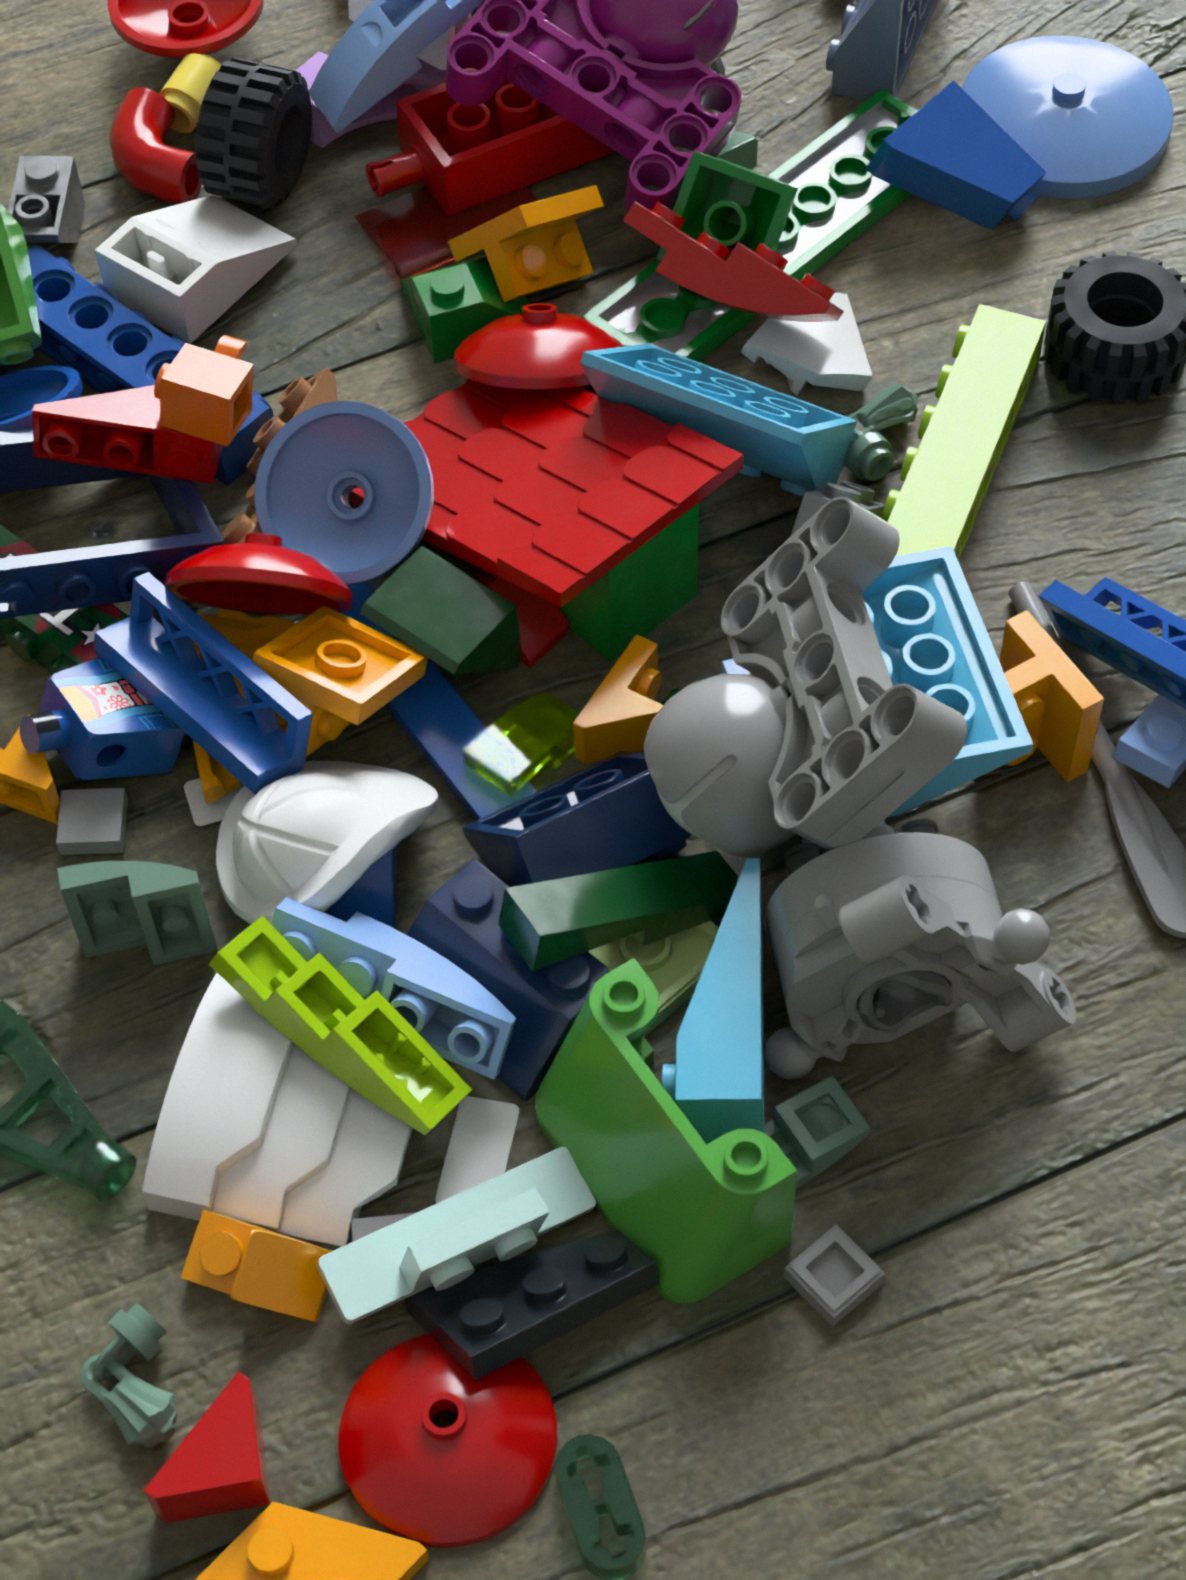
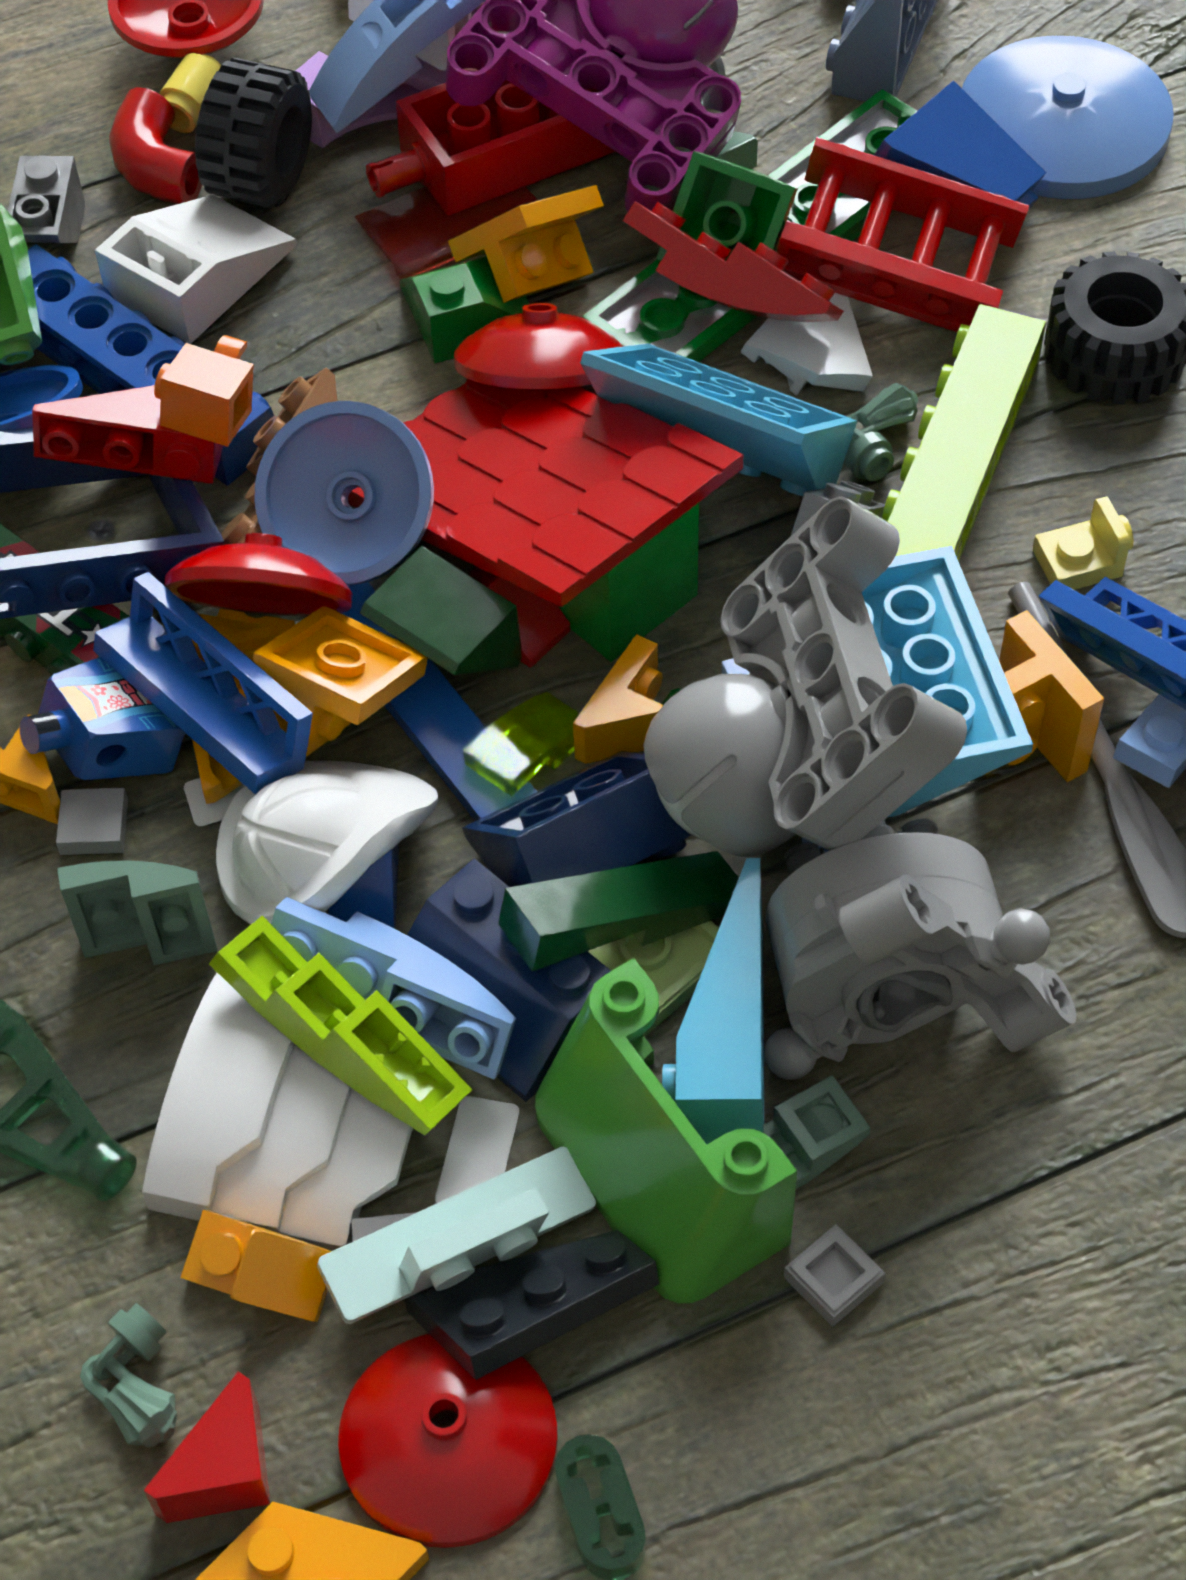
(884, 278): none -> red fence
(1086, 550): none -> light yellow bracket

